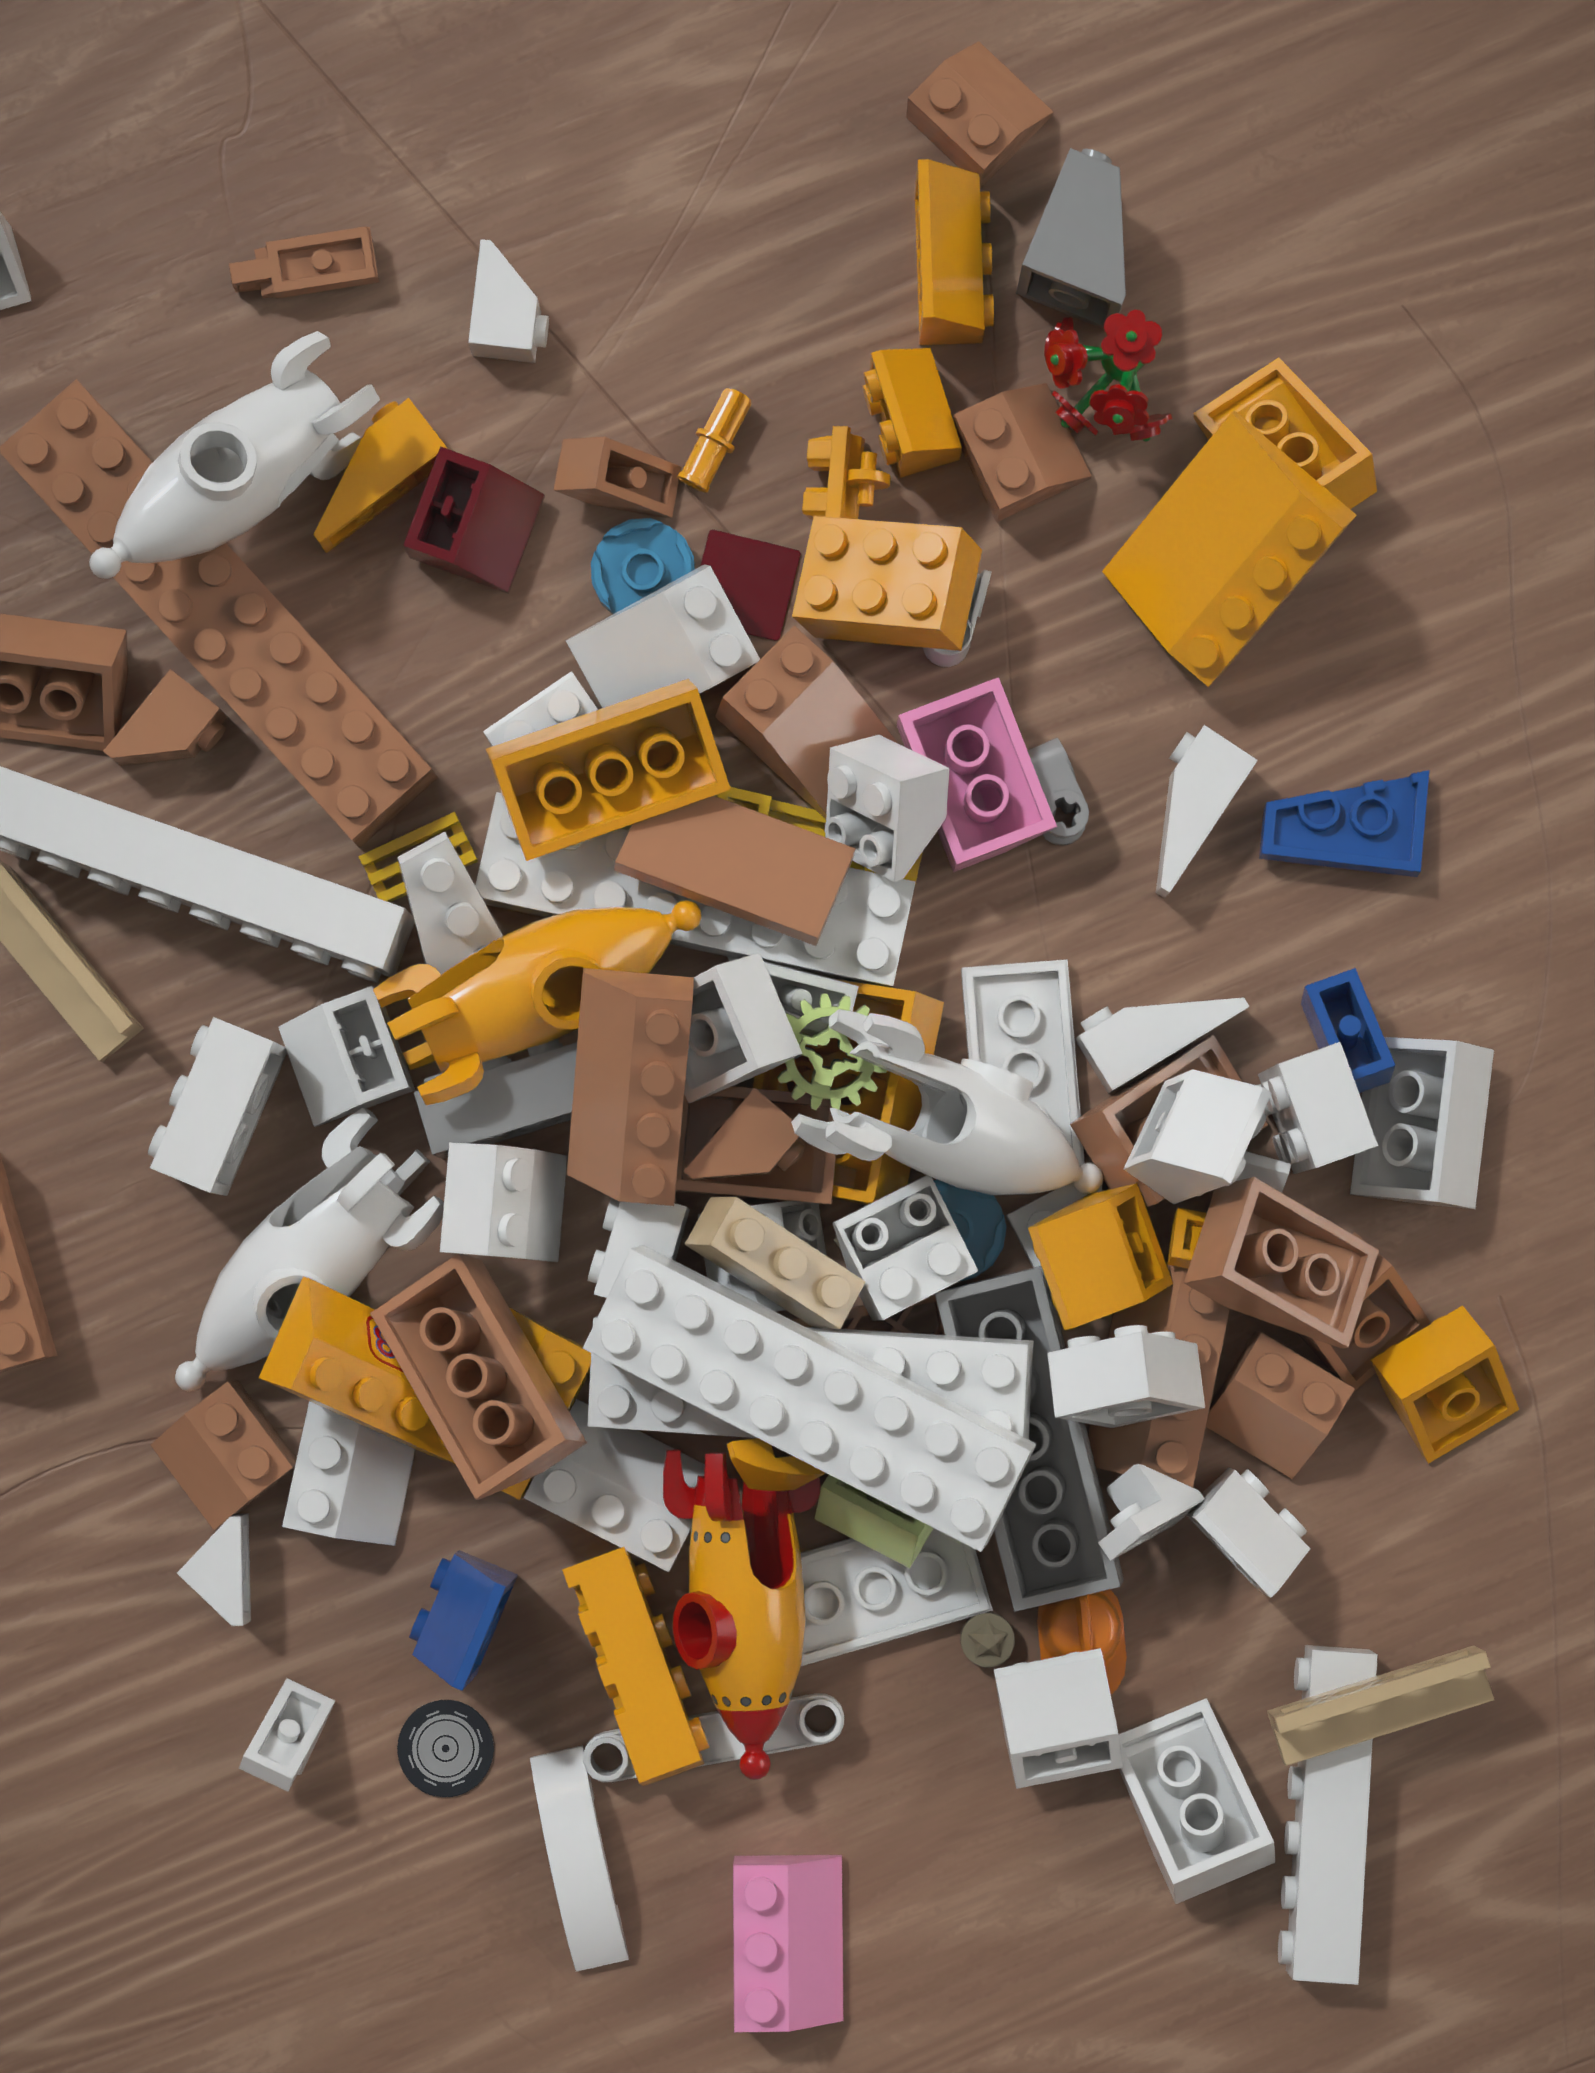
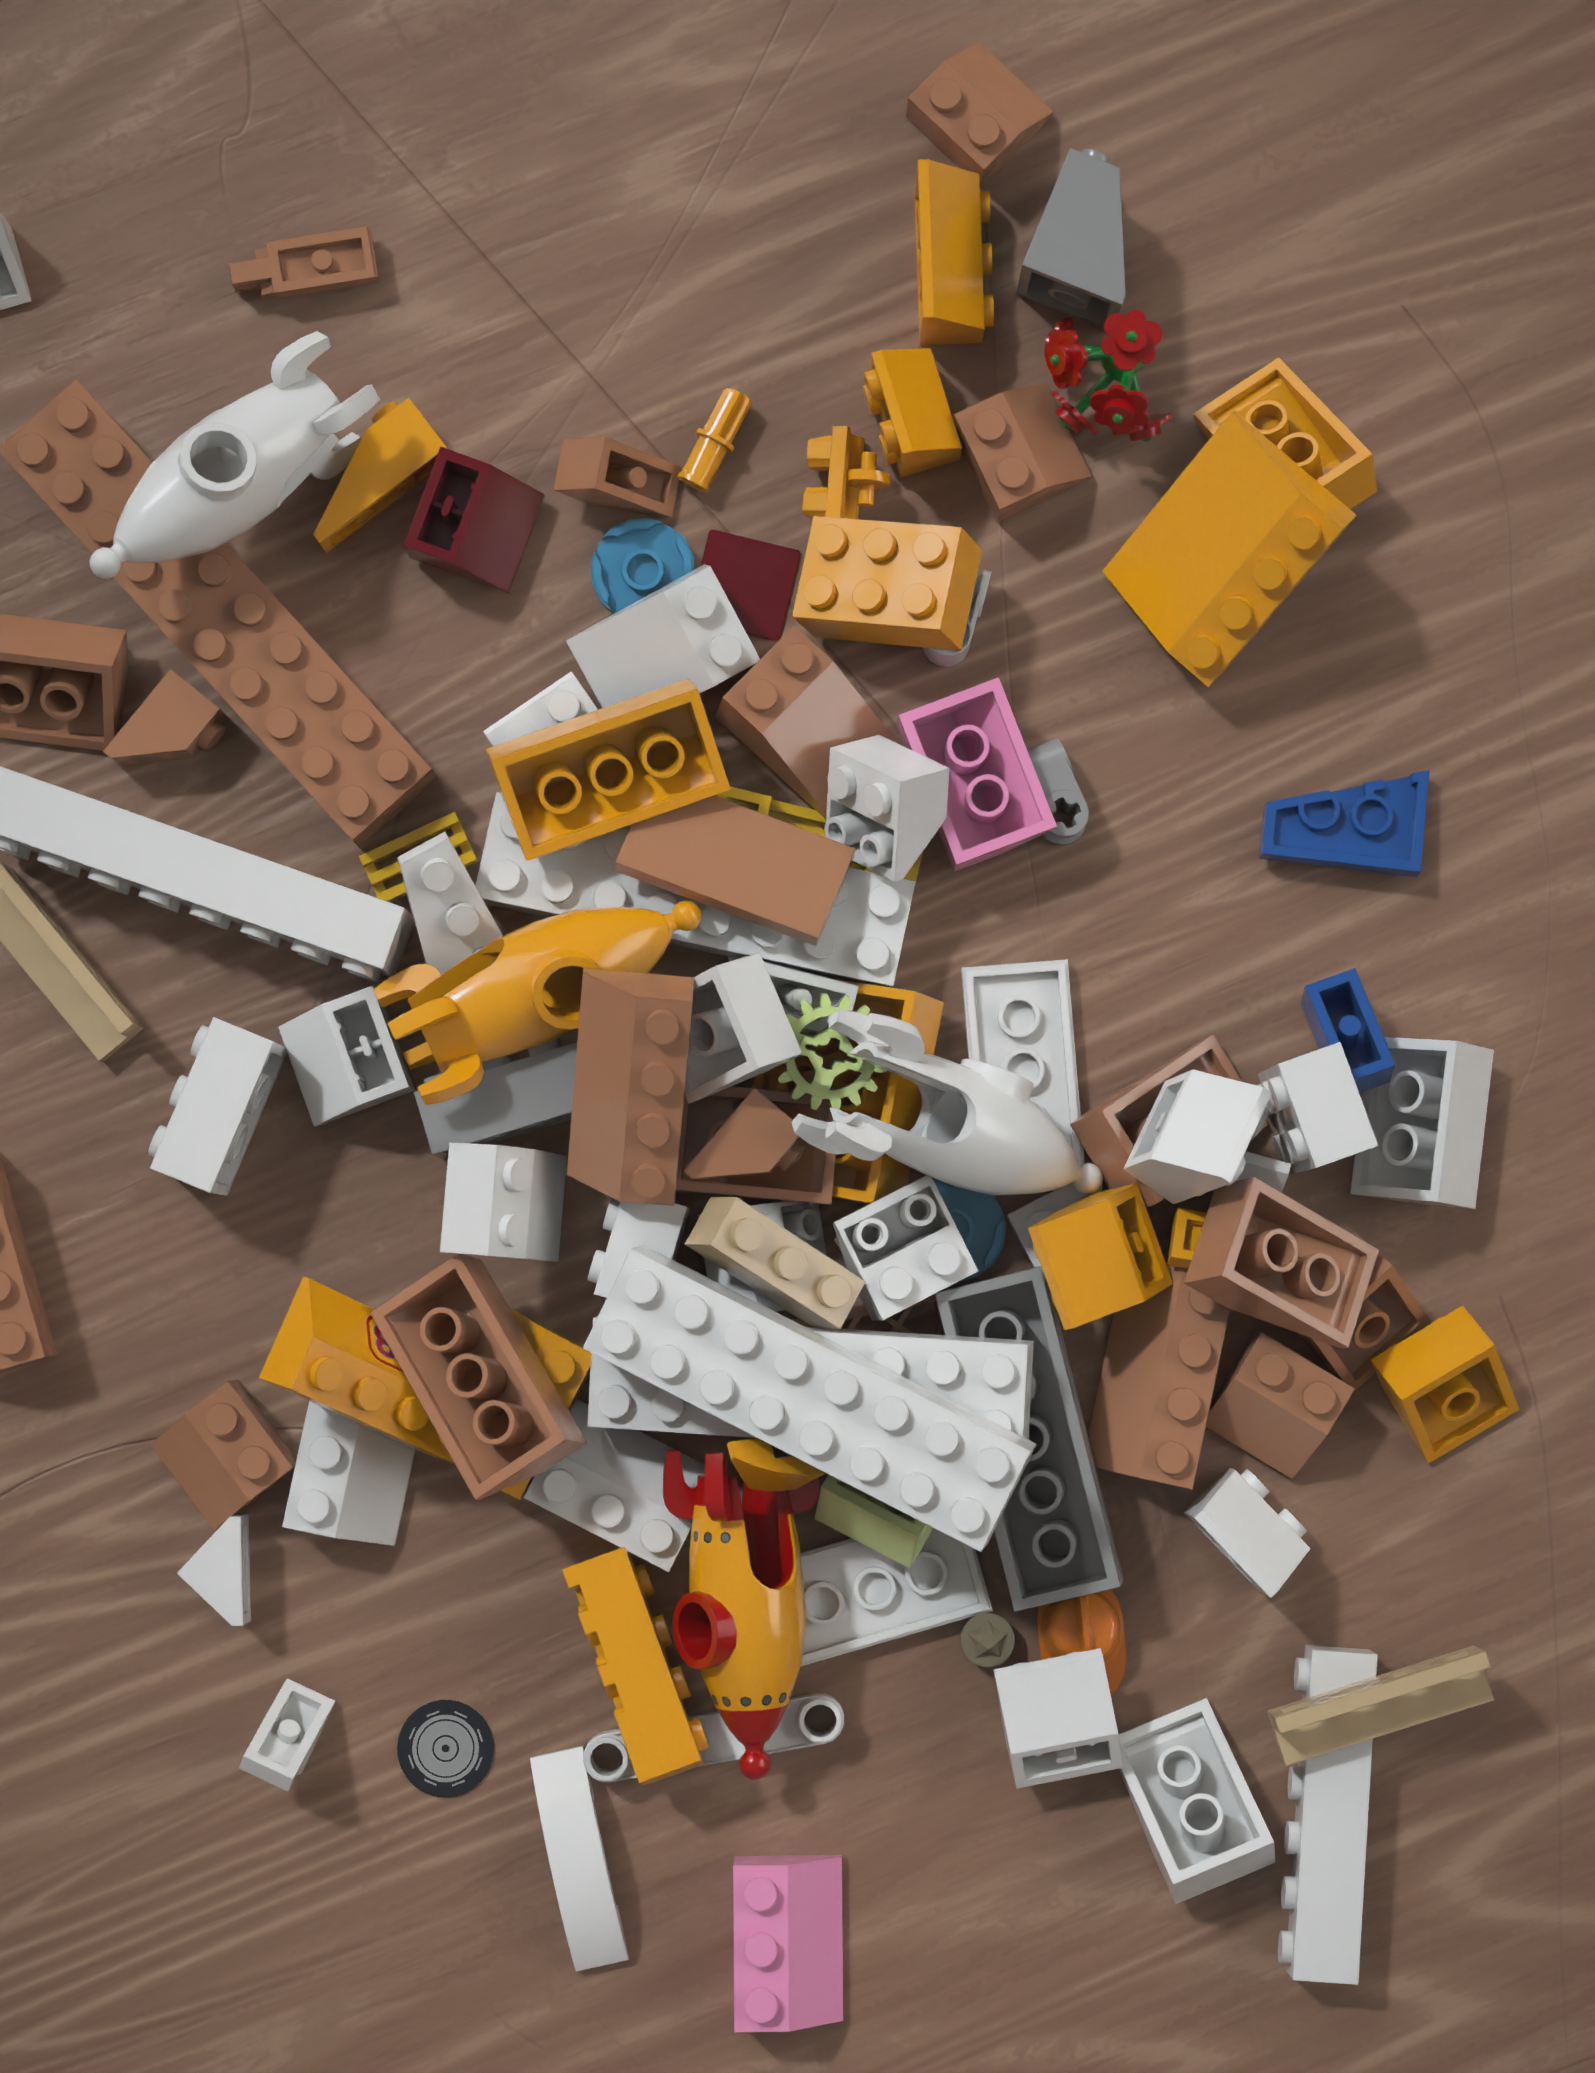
(324, 1231): white piece -> none
(462, 1618): blue slope -> none
(504, 311): white slope -> none
(1125, 1377): white brick -> none
(1142, 1036): white slope -> none
(1147, 1507): white slope -> none
(1197, 795): white slope -> none

